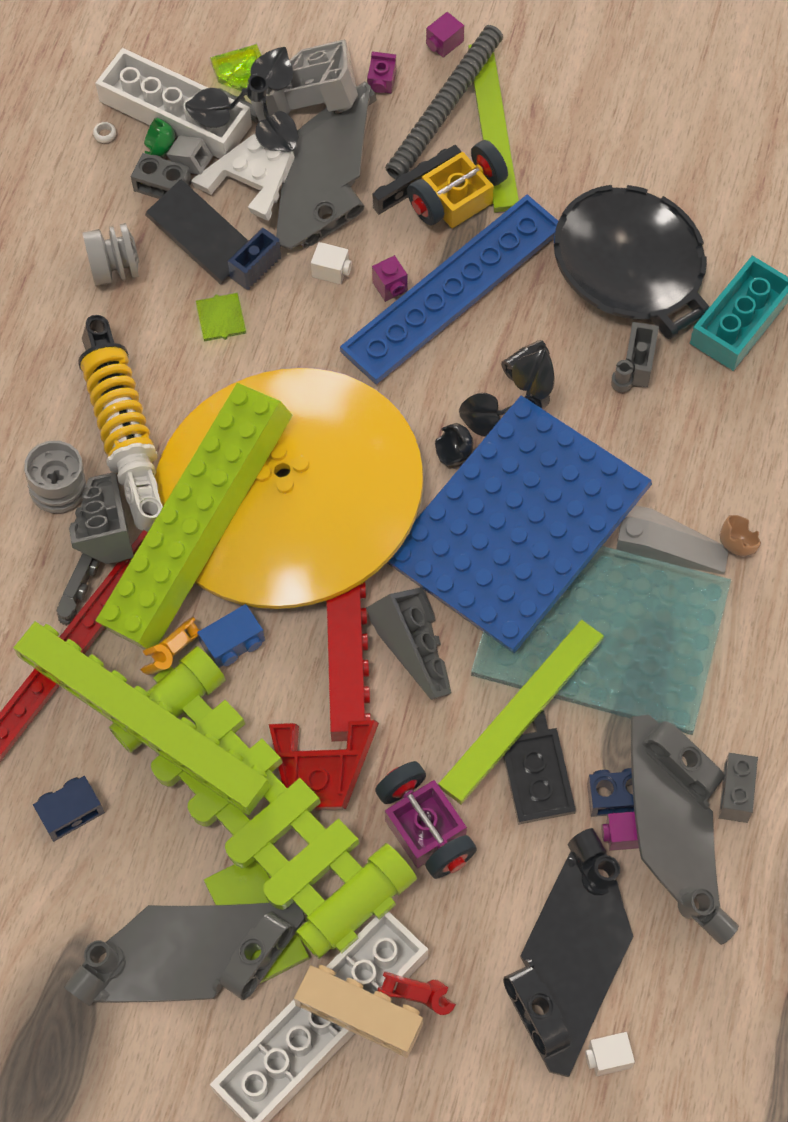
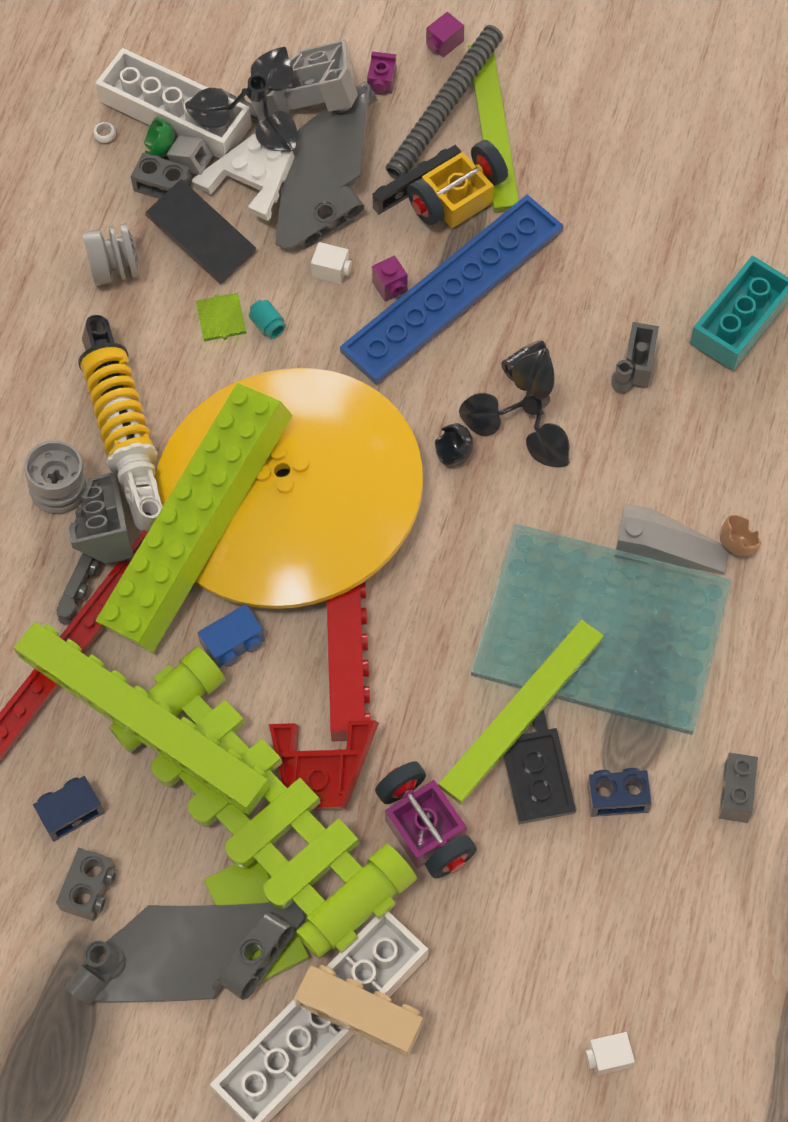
(79, 883): none -> dark grey brick
(170, 647): light orange piece -> none
(235, 66): clear neon green plate -> none
(254, 258): dark blue brick -> none
(267, 318): none -> teal brick
(406, 628): dark grey wedge -> none
(426, 993): red piece -> none
(518, 522): blue plate -> none
(572, 954): black panel -> none
(620, 831): magenta brick -> none
(632, 255): black dish -> none
(676, 820): dark grey panel -> none

